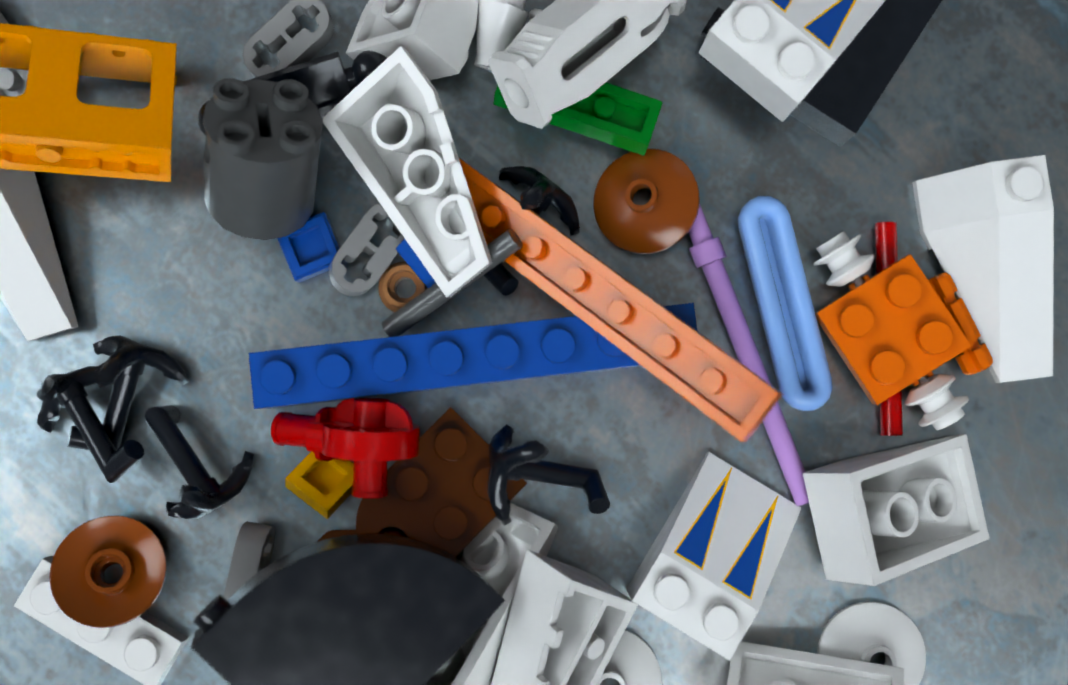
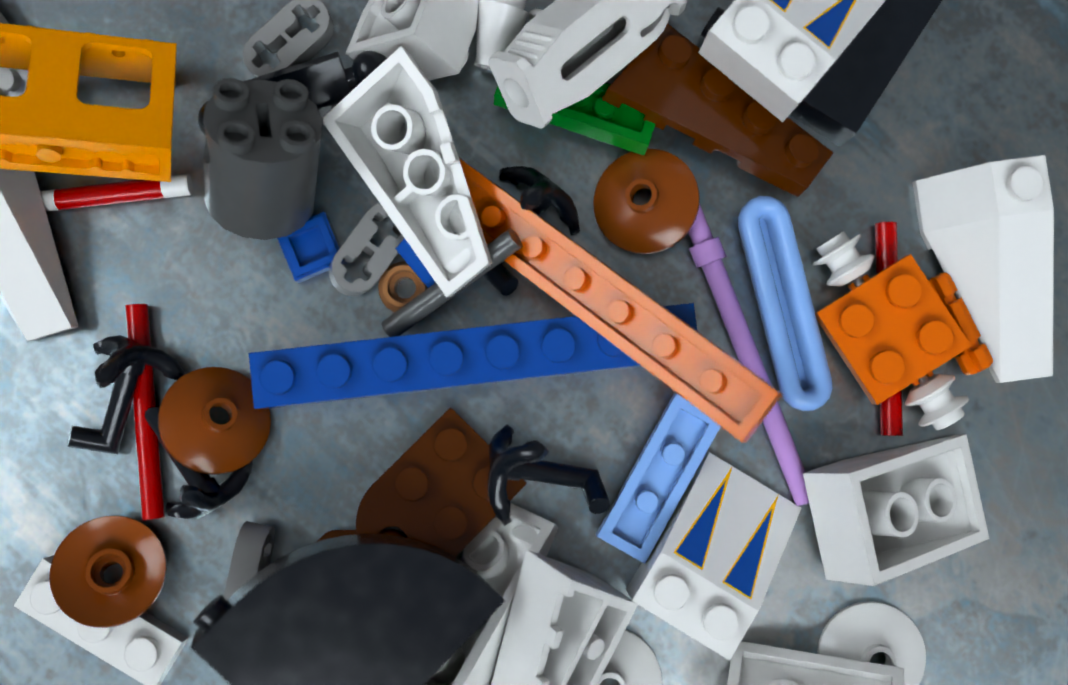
(68, 392): black piece -> none
(116, 193): none -> red bar
(146, 441): none -> red bar
(199, 441): none -> dark orange dish
(321, 483): yellow plate -> none
(355, 430): red pin -> none
(658, 479): none -> light blue plate
(694, 97): none -> reddish brown wing

